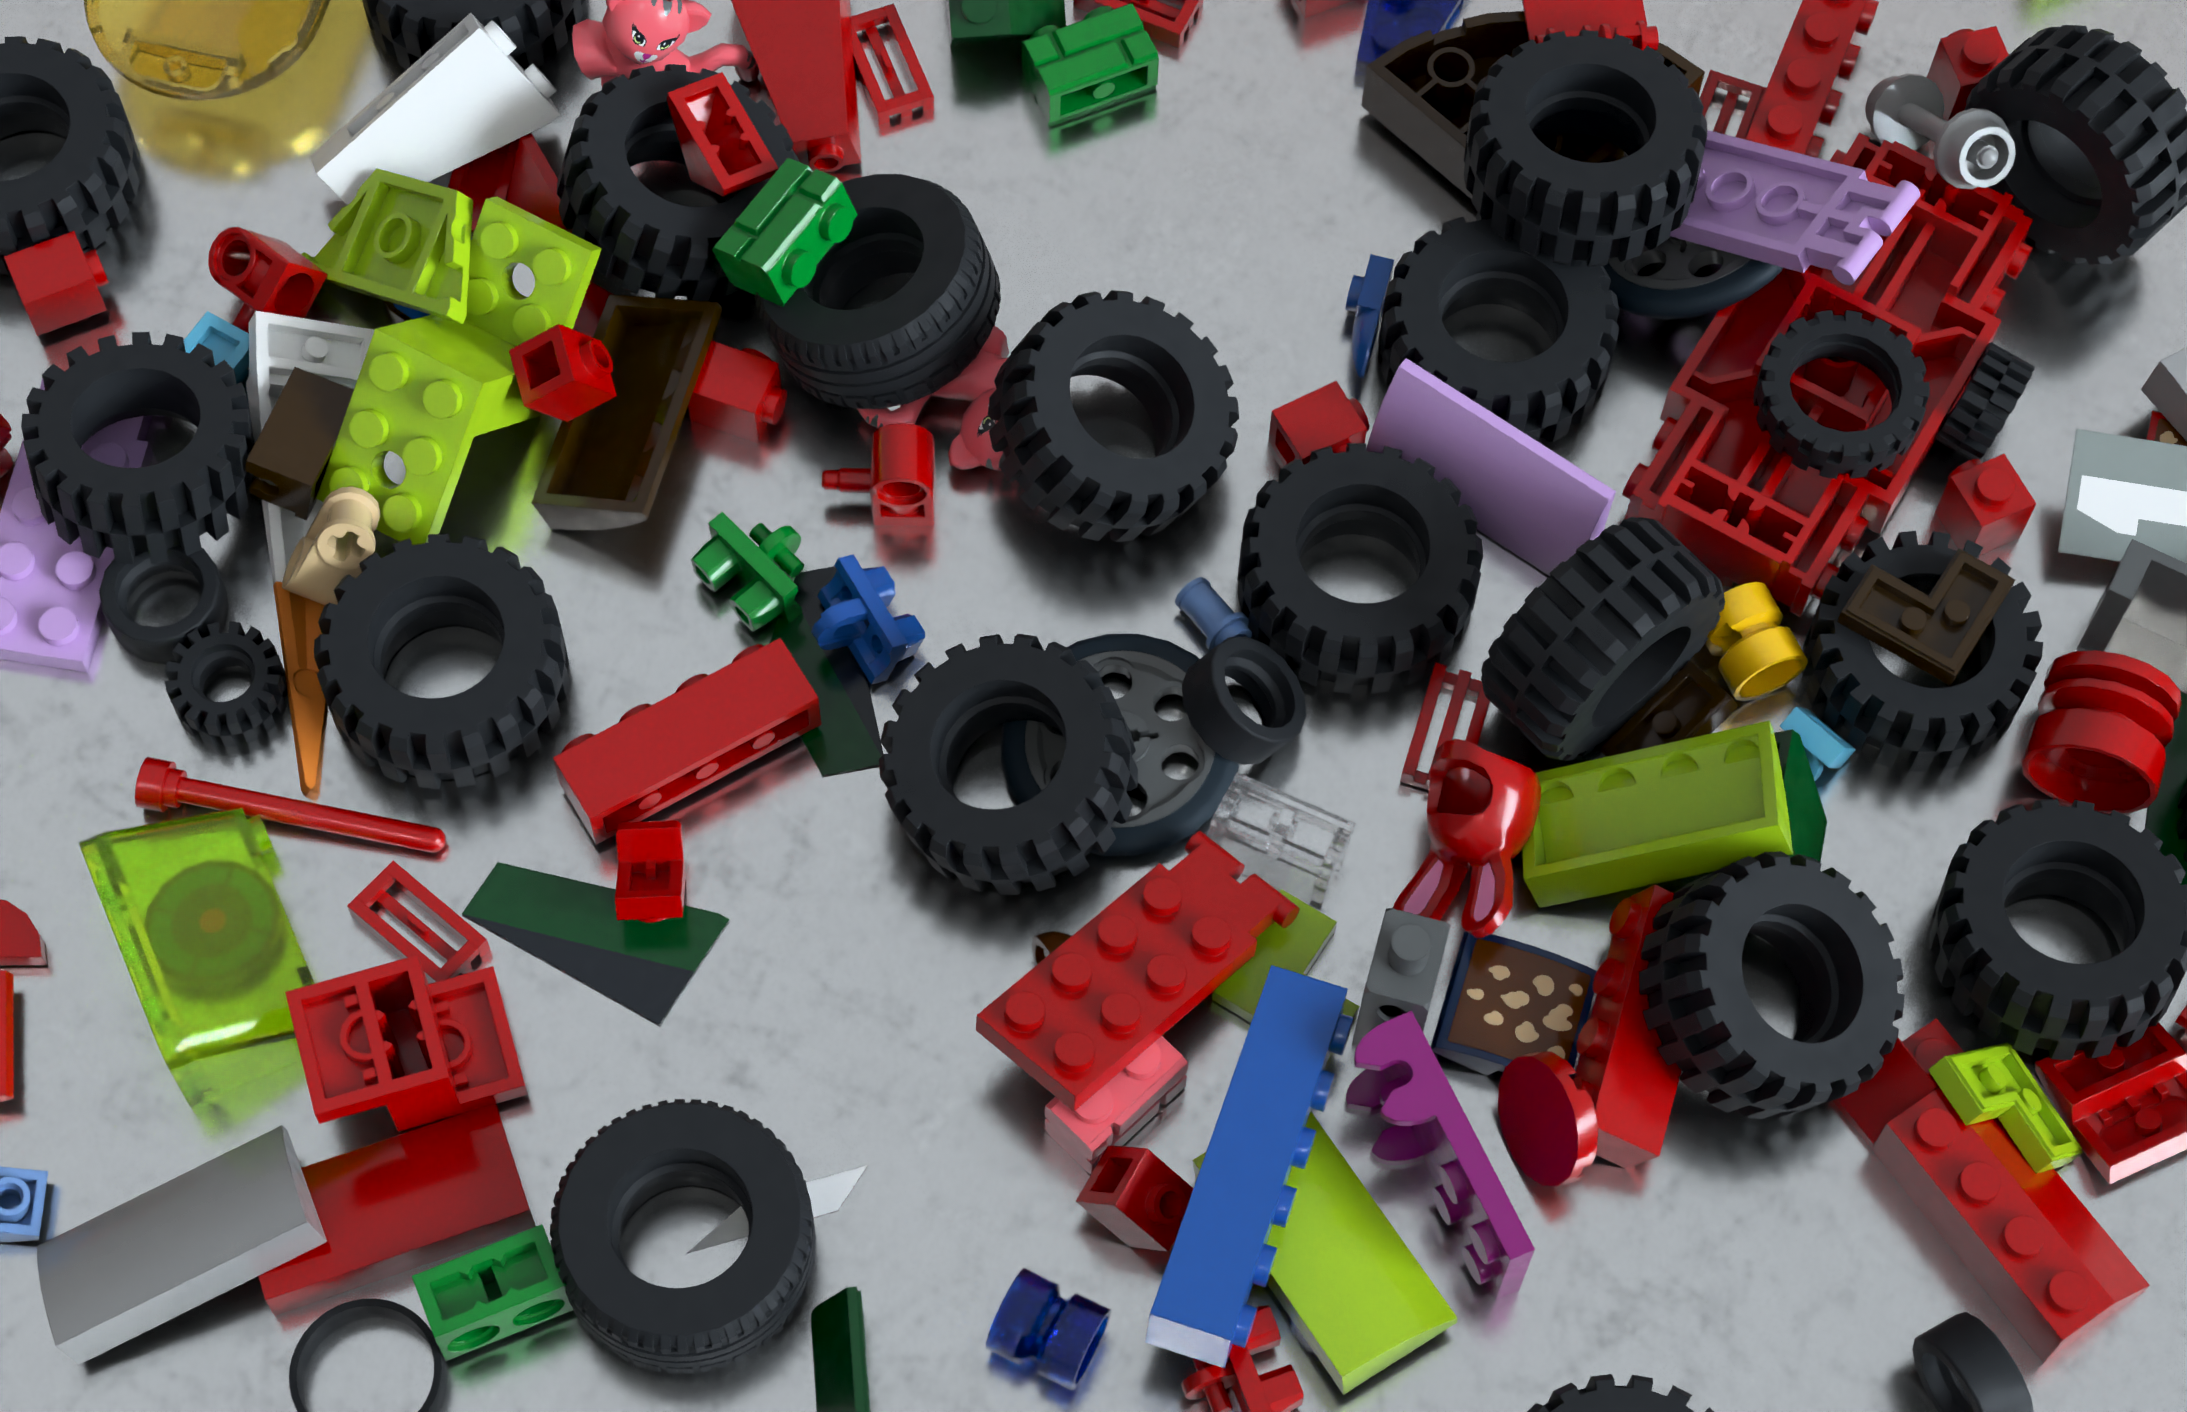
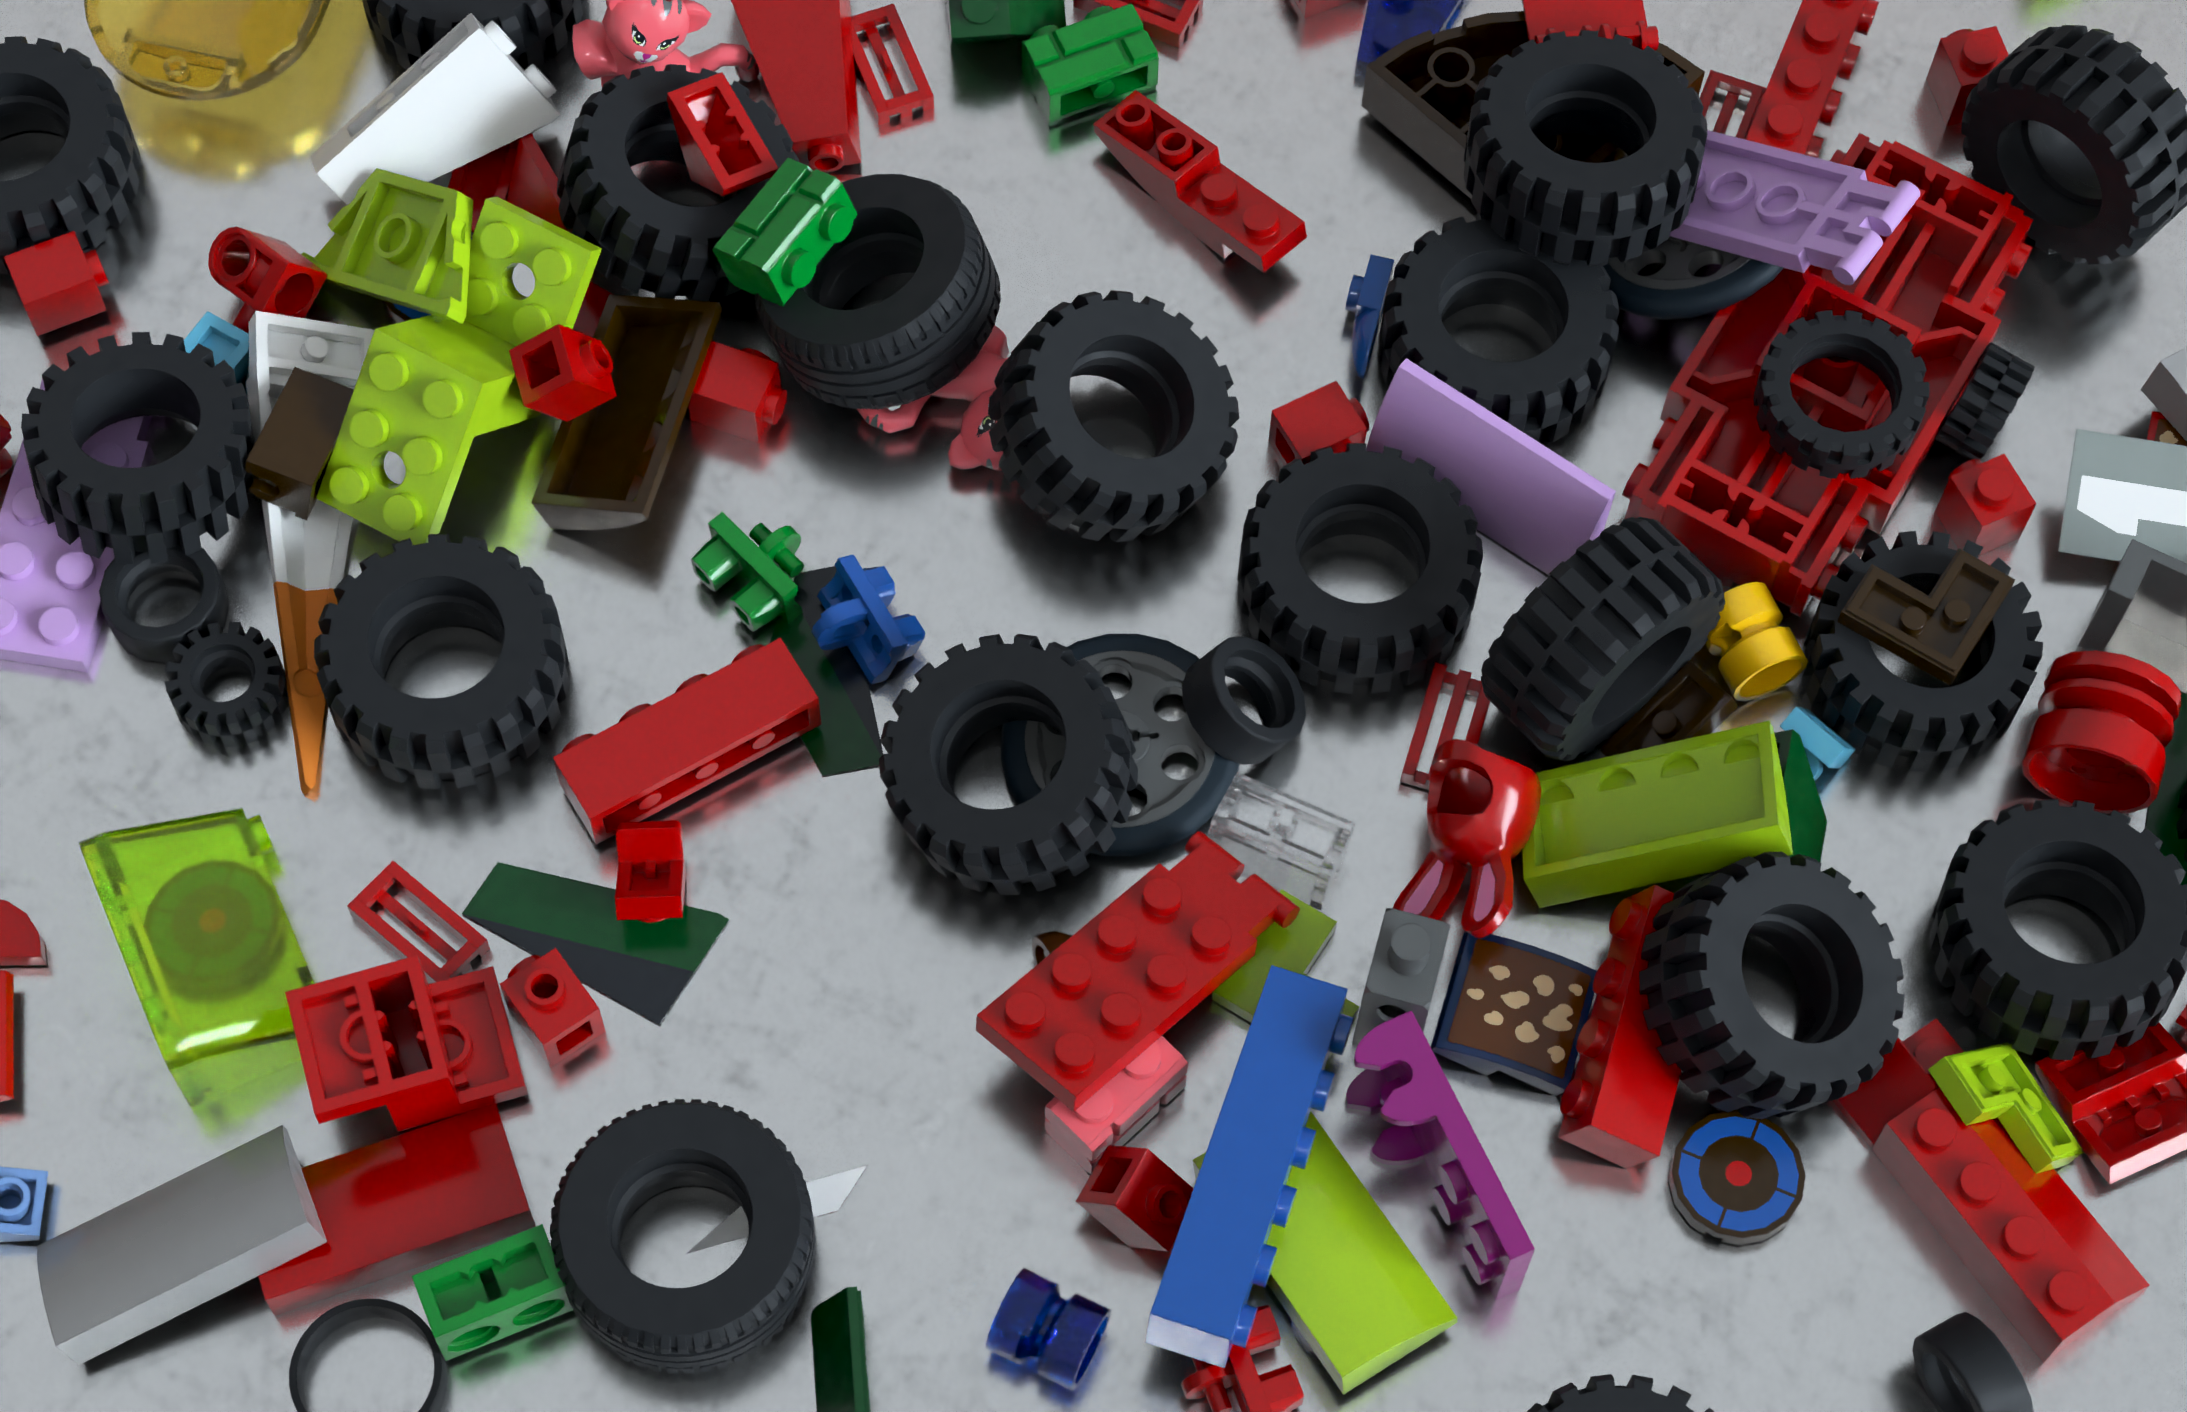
(165, 786): red piece -> none
(333, 545): tan piece -> none
(552, 1006): none -> red brick
(899, 476): red piece -> none
(1191, 184): none -> red slope
(1211, 613): medium blue pin -> none
(1547, 1119): red tile -> none
(1736, 1177): none -> tile
(1968, 148): light grey piece -> none

